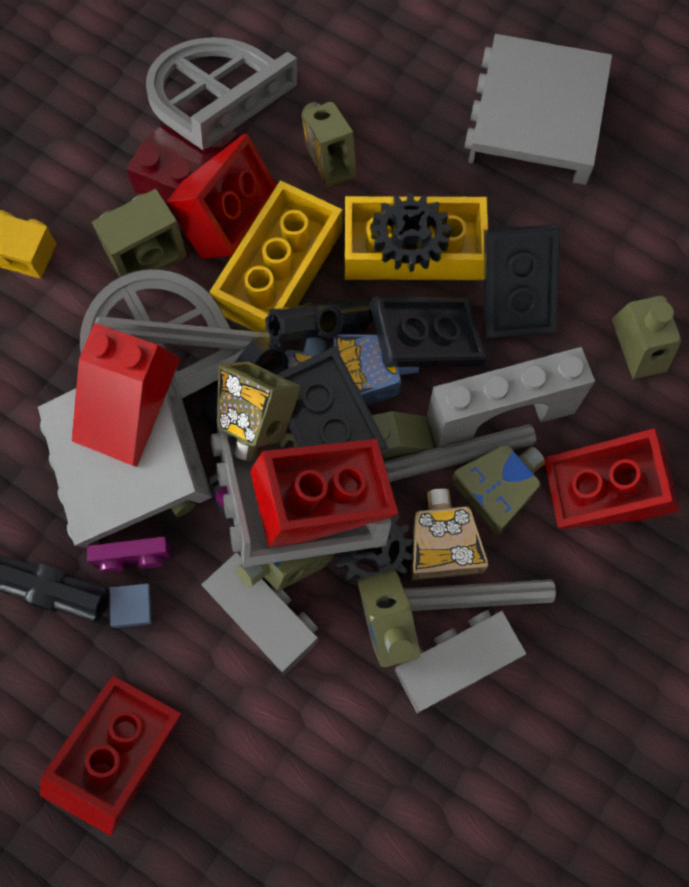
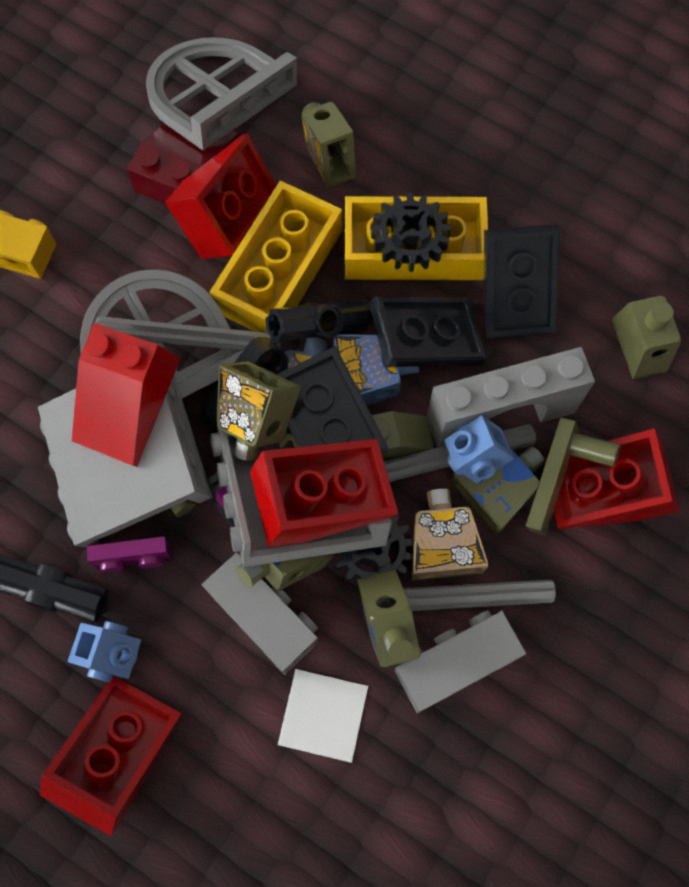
(105, 651): none -> medium blue brick
(130, 605): sand blue tile -> none
(140, 235): olive brick -> none
(323, 715): none -> white sticker
(478, 449): none -> medium blue brick
(540, 104): light grey panel -> none
(565, 443): none -> olive piece

